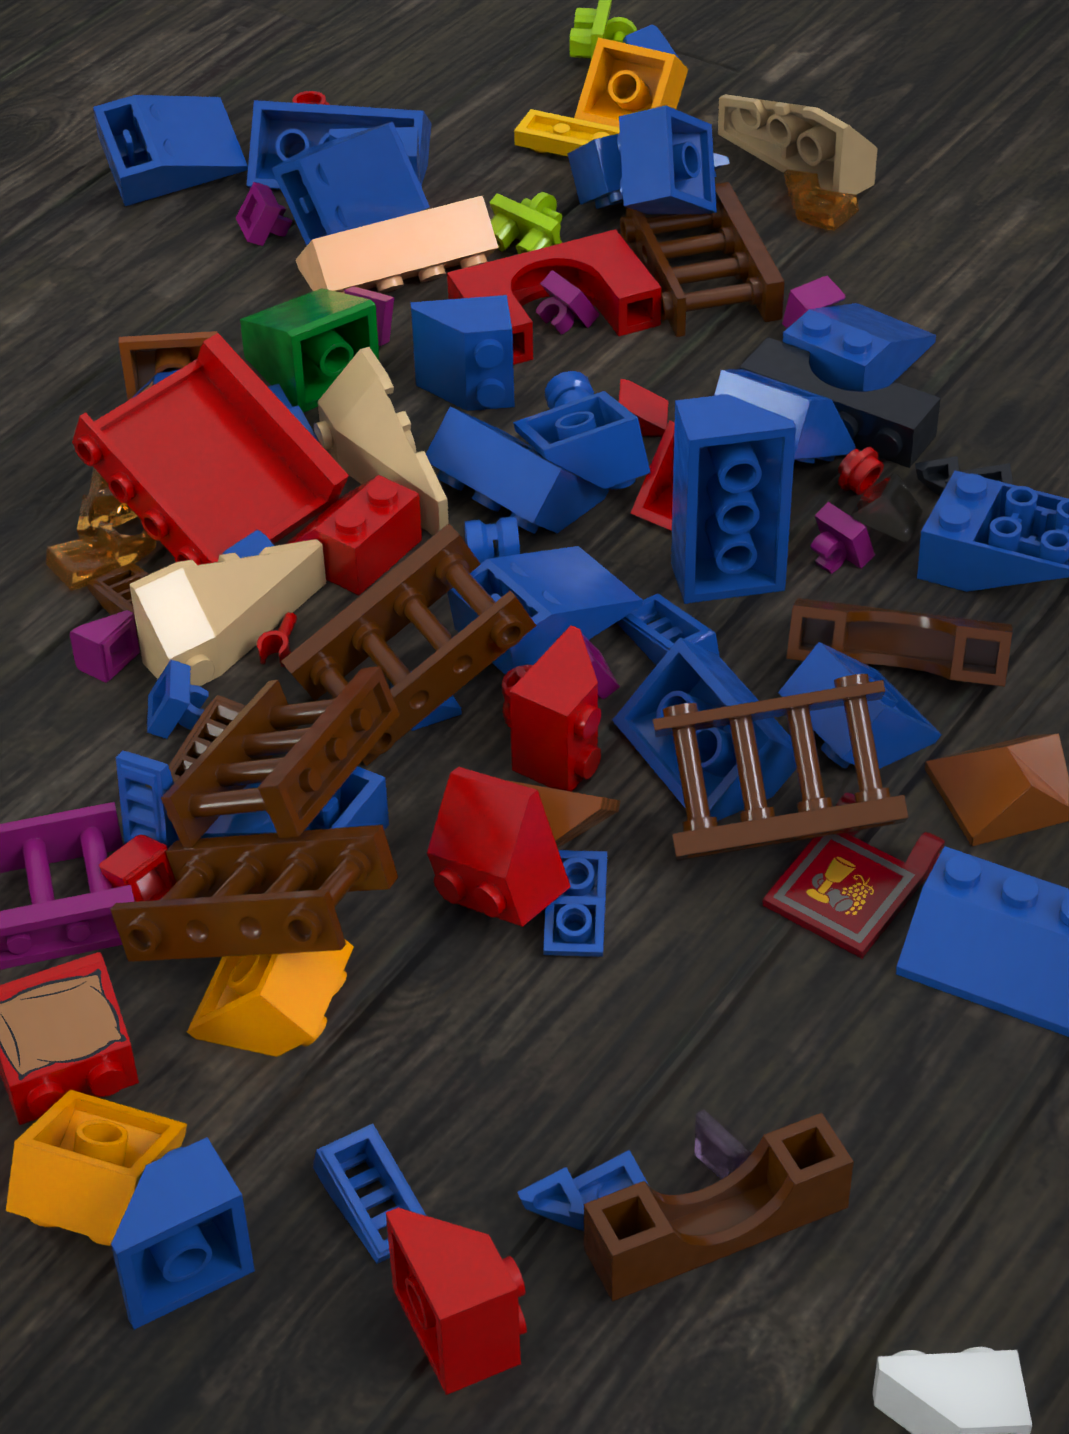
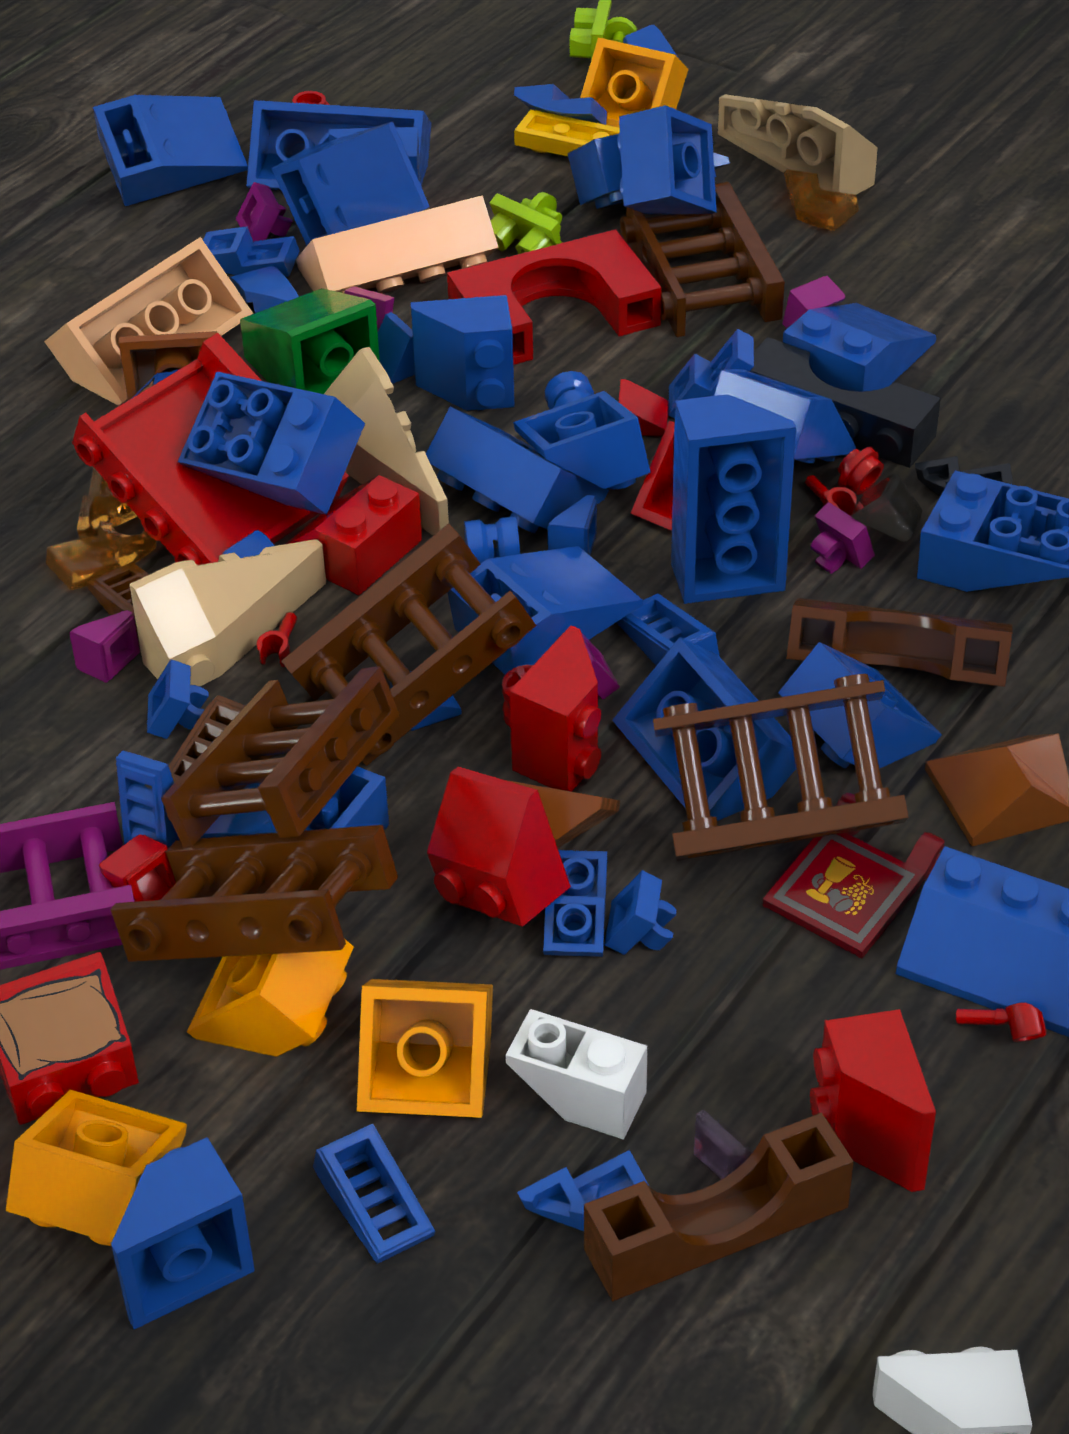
(176, 296): none -> light nougat slope
(240, 254): none -> blue slope
(264, 287): none -> blue slope
(273, 440): none -> blue slope
(396, 348): none -> blue slope
(424, 1047): none -> light orange slope
(456, 1297): red slope -> none
(552, 100): none -> blue slope
(566, 302): magenta tile -> none
(575, 526): none -> blue slope
(581, 1071): none -> white slope
(638, 916): none -> blue tile
(701, 376): none -> blue slope
(838, 496): none -> red hand
(876, 1095): none -> red slope
(1023, 1018): none -> red hand

